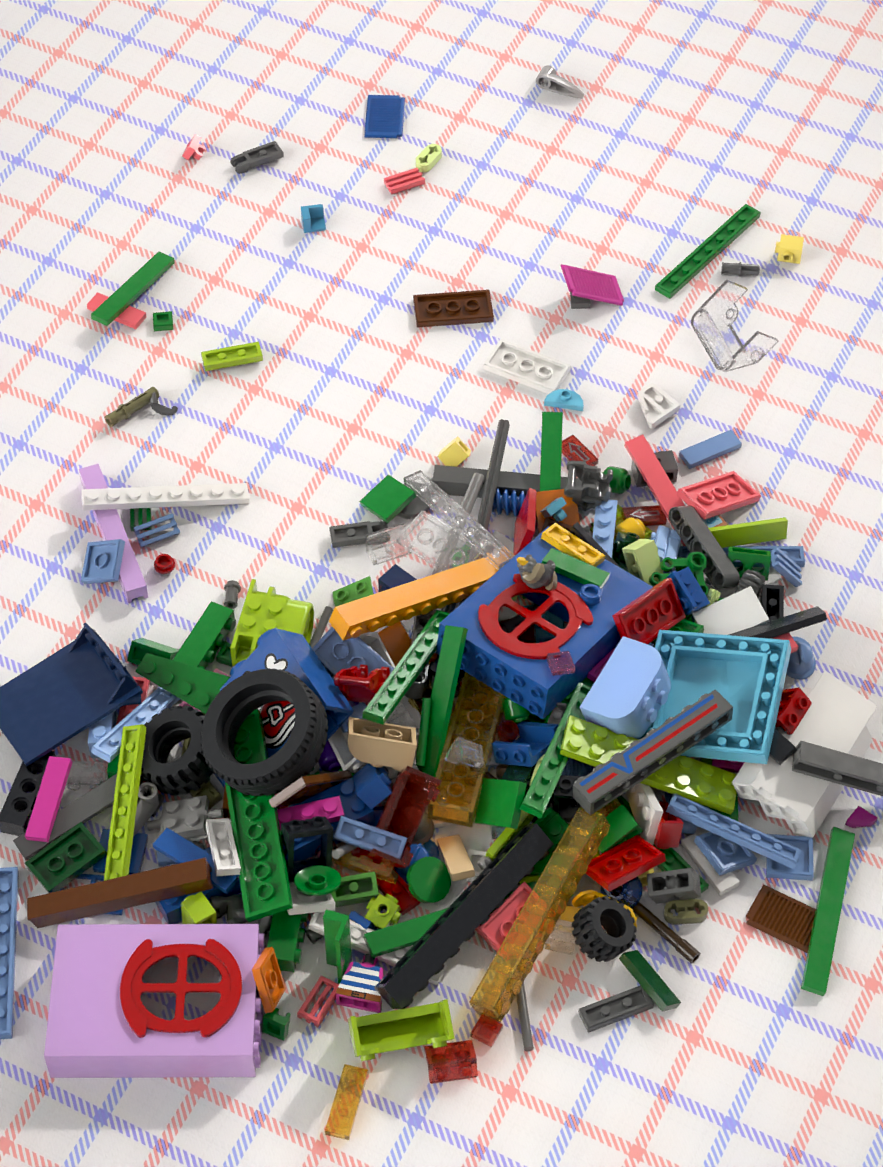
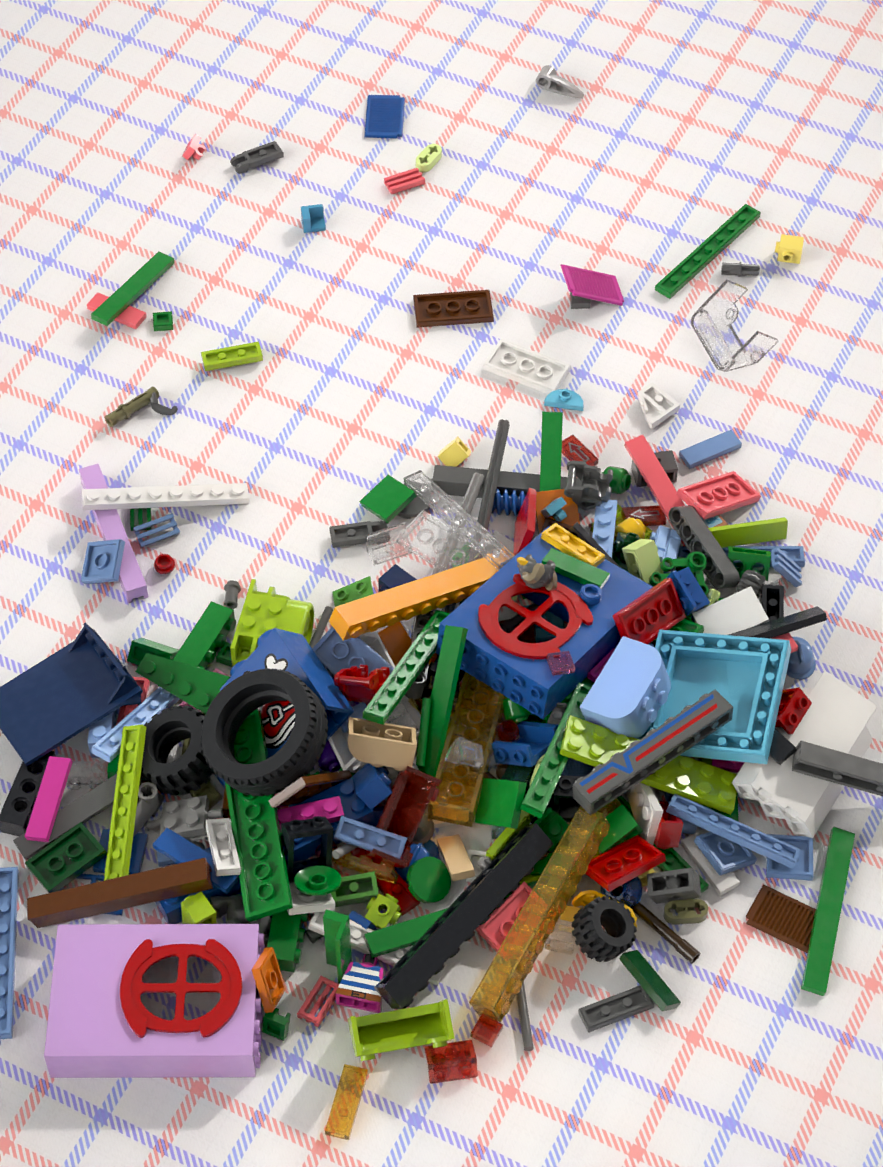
(861, 818): magenta tile -> none

